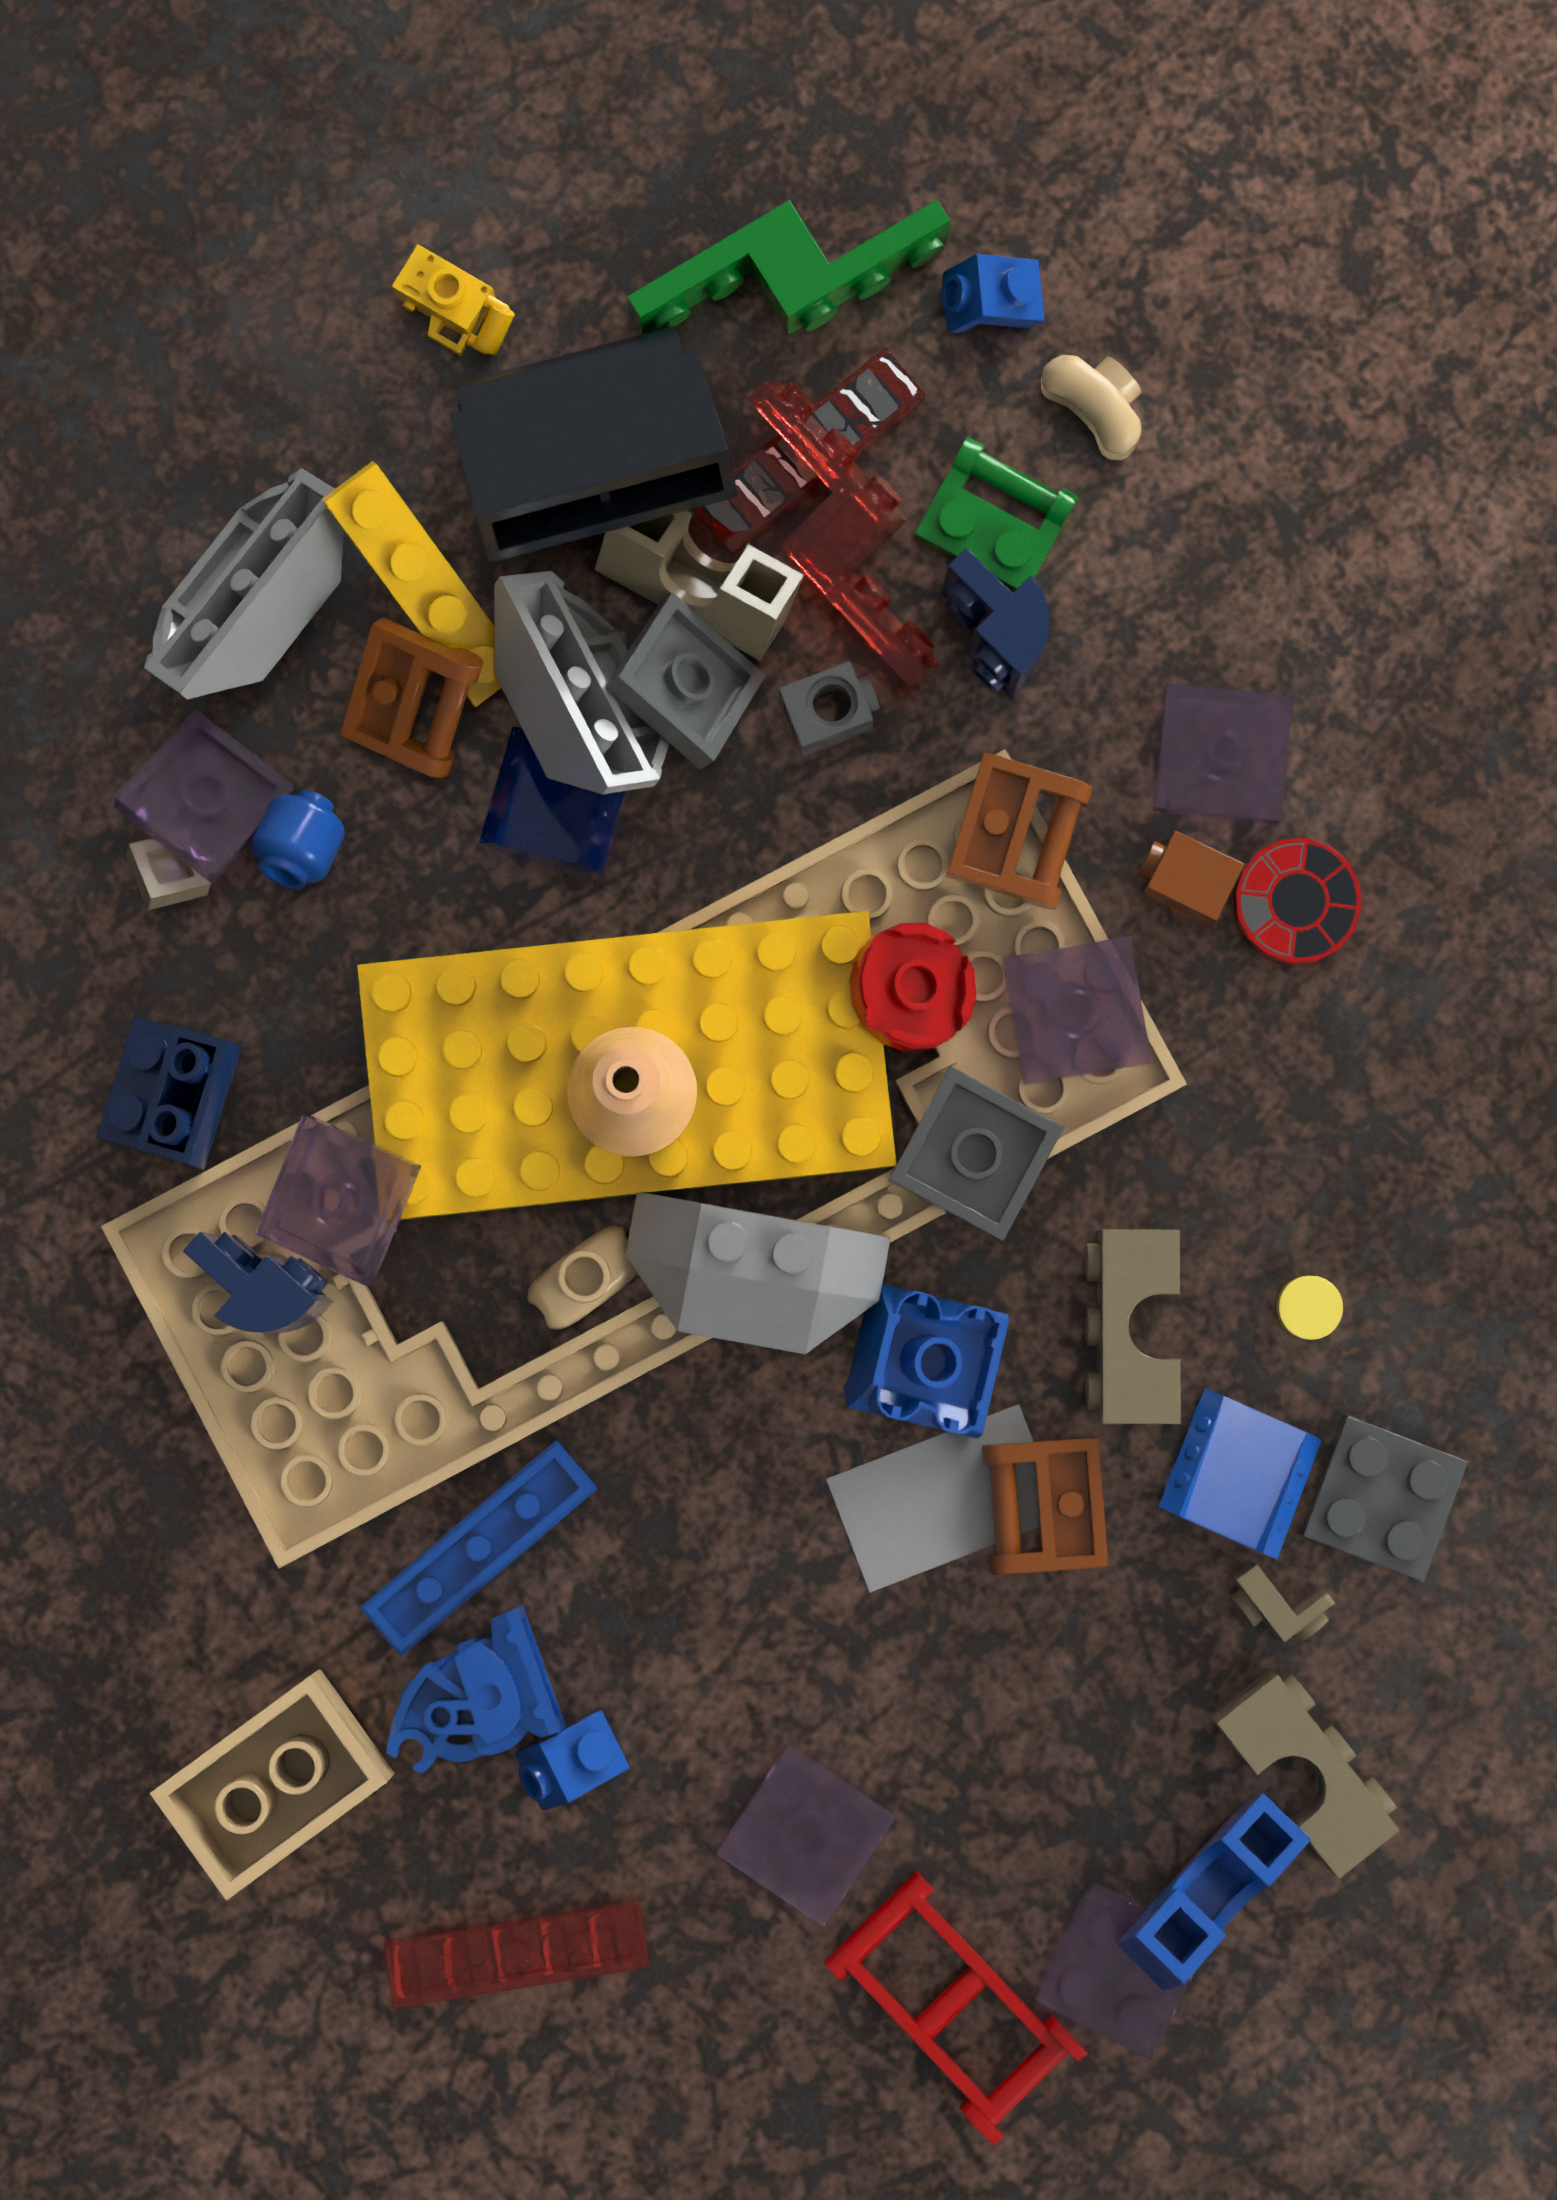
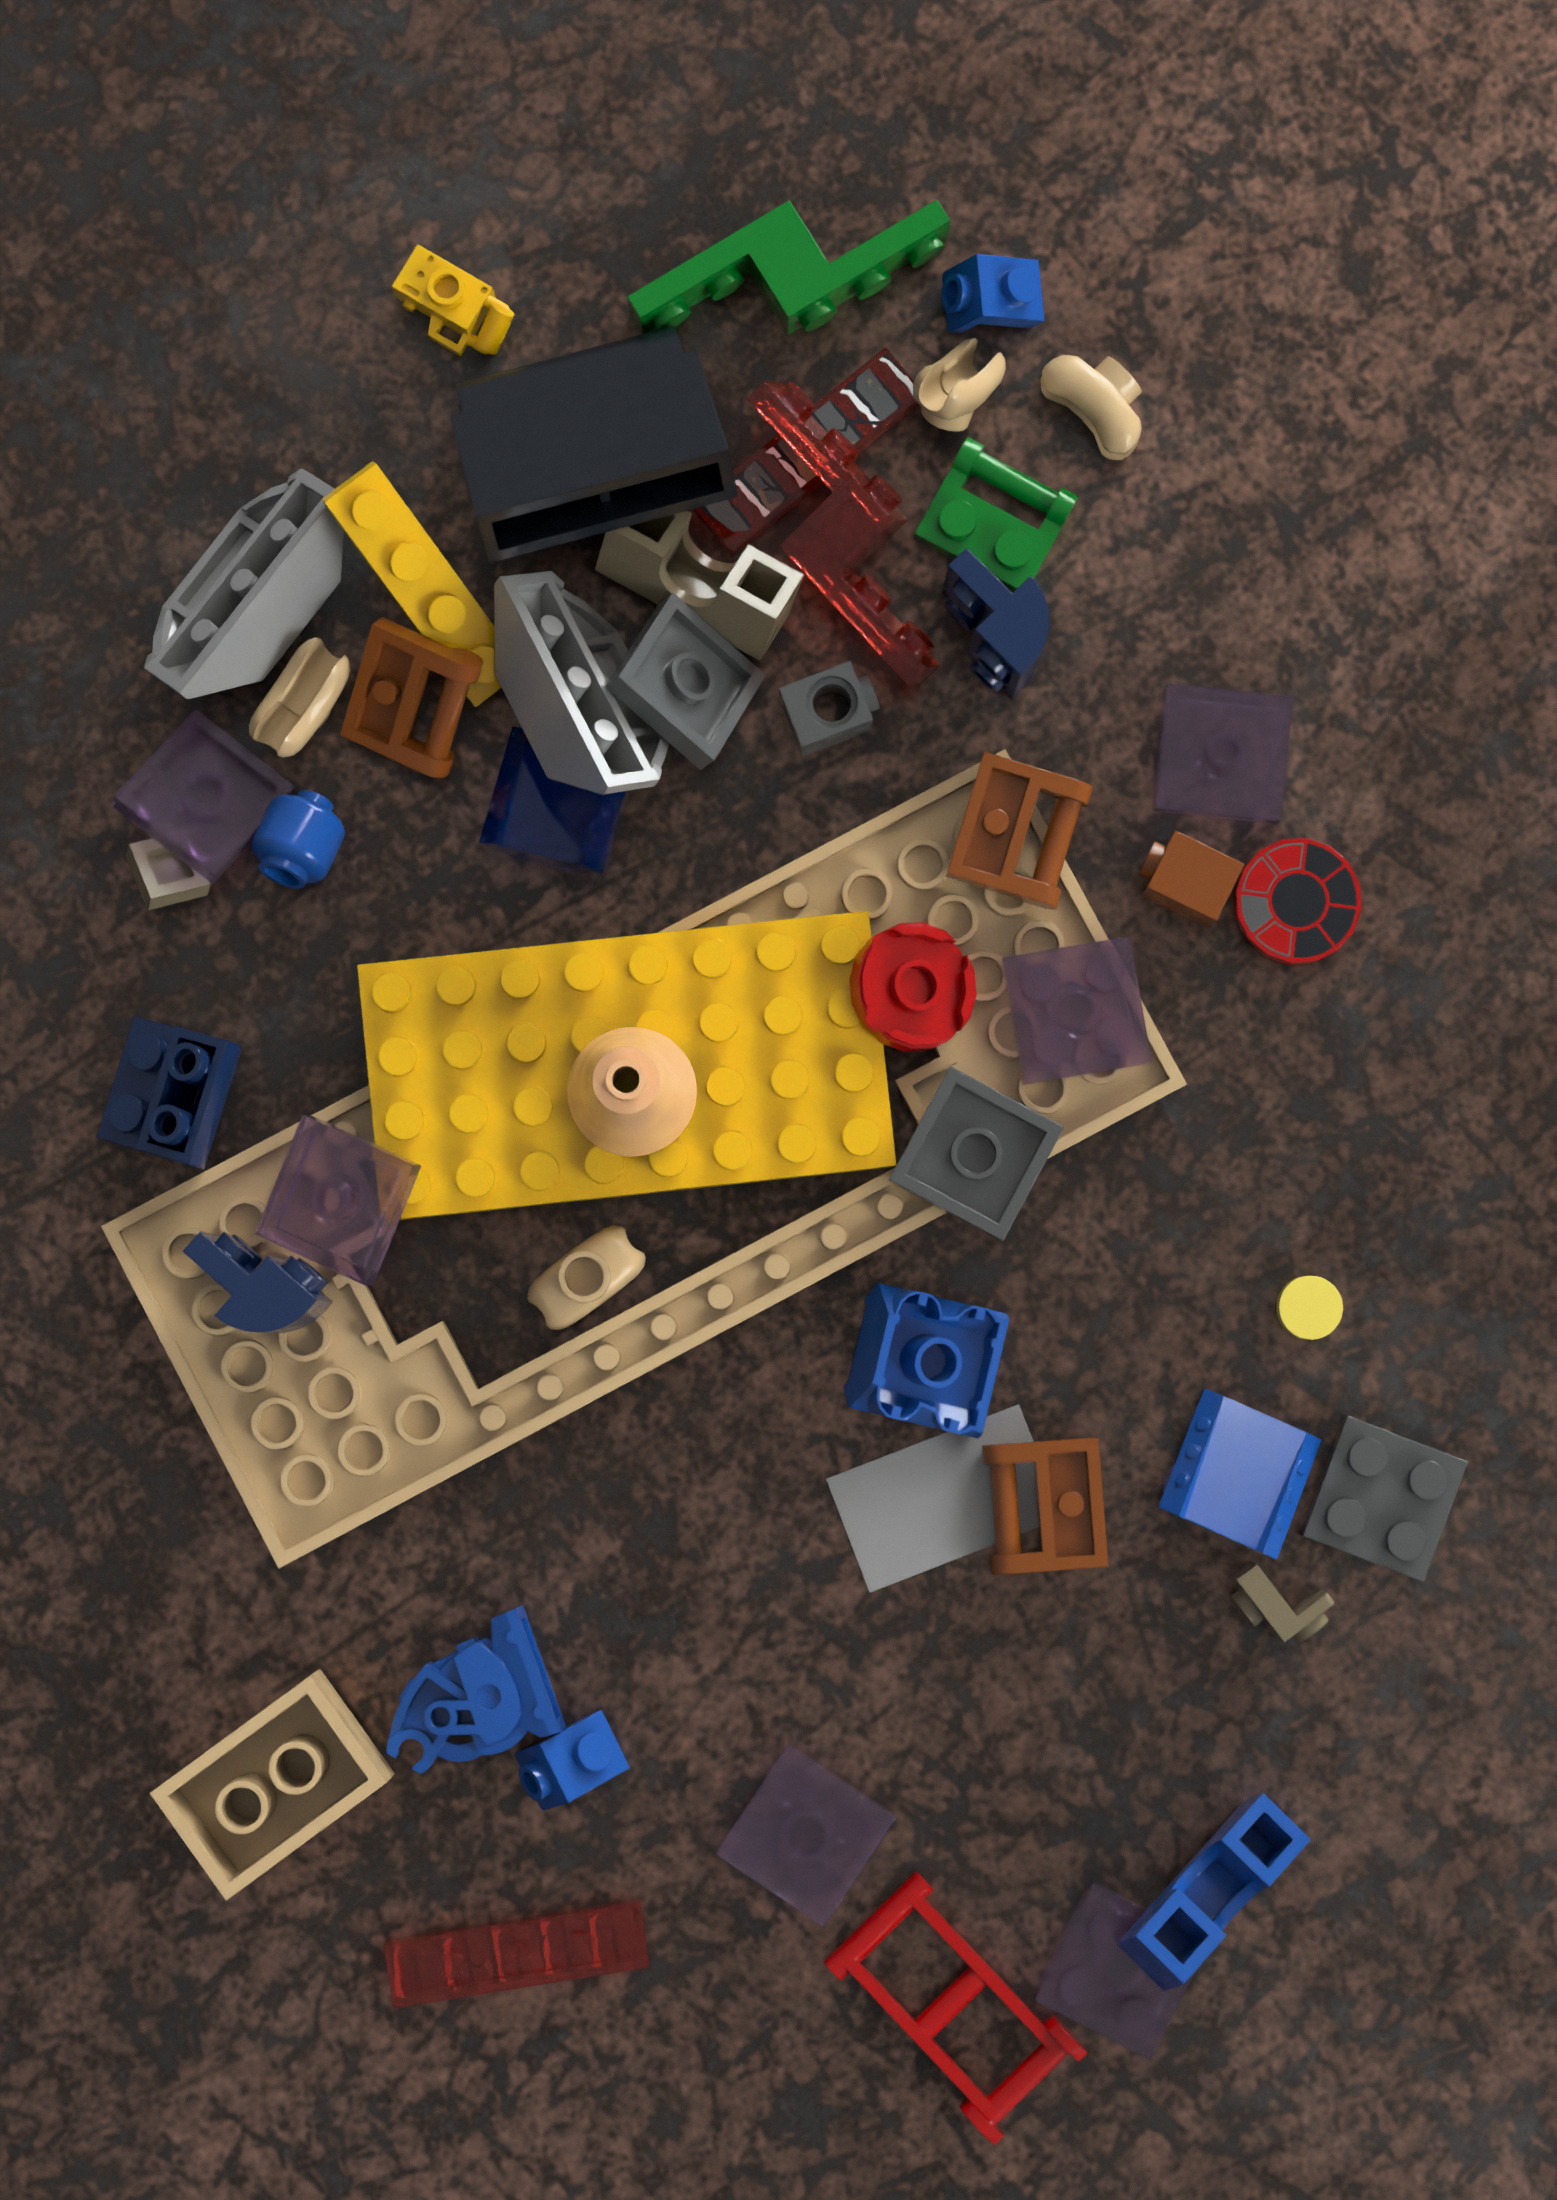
(300, 698): none -> tan piece
(478, 1548): blue tile -> none
(753, 1272): light grey wedge -> none
(953, 387): none -> tan piece
(1127, 1382): dark tan arch -> none
(1344, 1814): dark tan arch -> none

